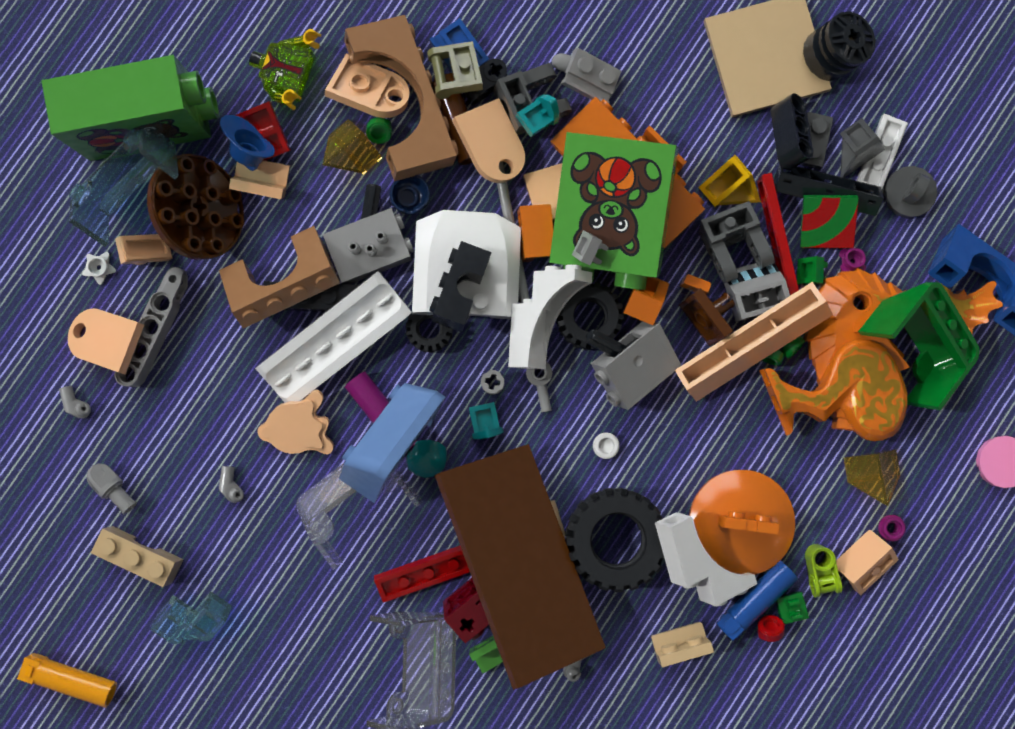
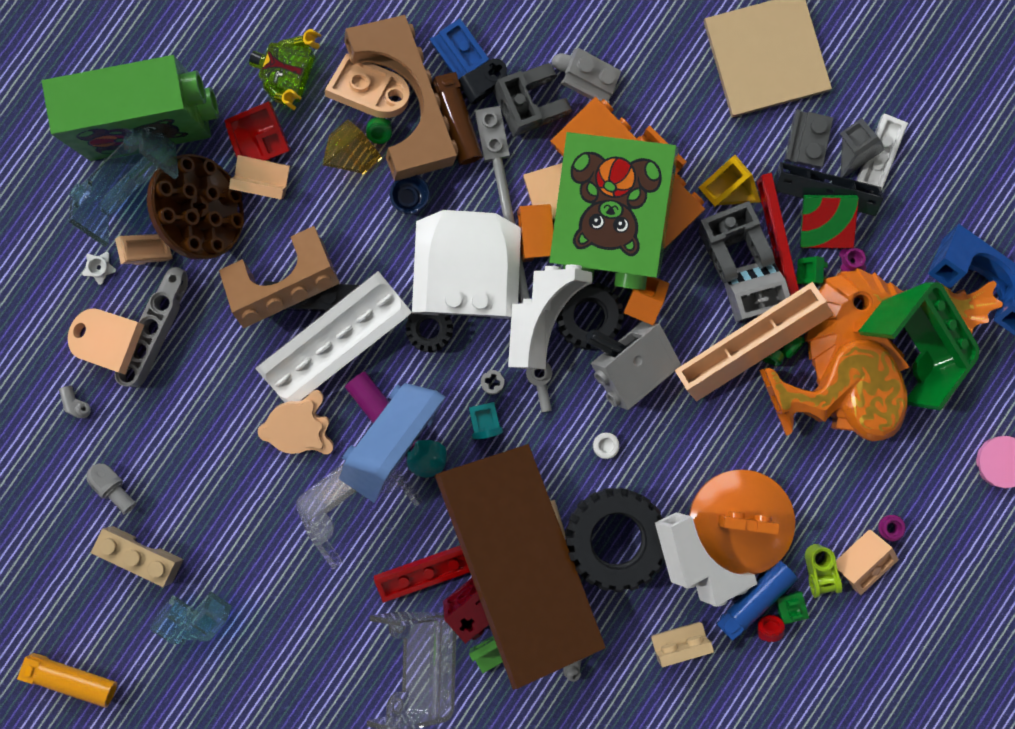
(228, 487): light grey arm -> none
(246, 143): blue piece -> none
(369, 243): light grey piece -> none
(463, 66): olive plate -> none
(467, 265): black arch -> none
(491, 140): light nougat tile -> none
(539, 114): teal tile -> none
(587, 248): light grey tile -> none
(694, 283): orange tile -> none
(707, 315): reddish brown tile -> none
(791, 132): black beam -> none
(839, 46): black wheel -> none
(874, 473): clear yellow slope -> none
(910, 192): dark grey tile -> none

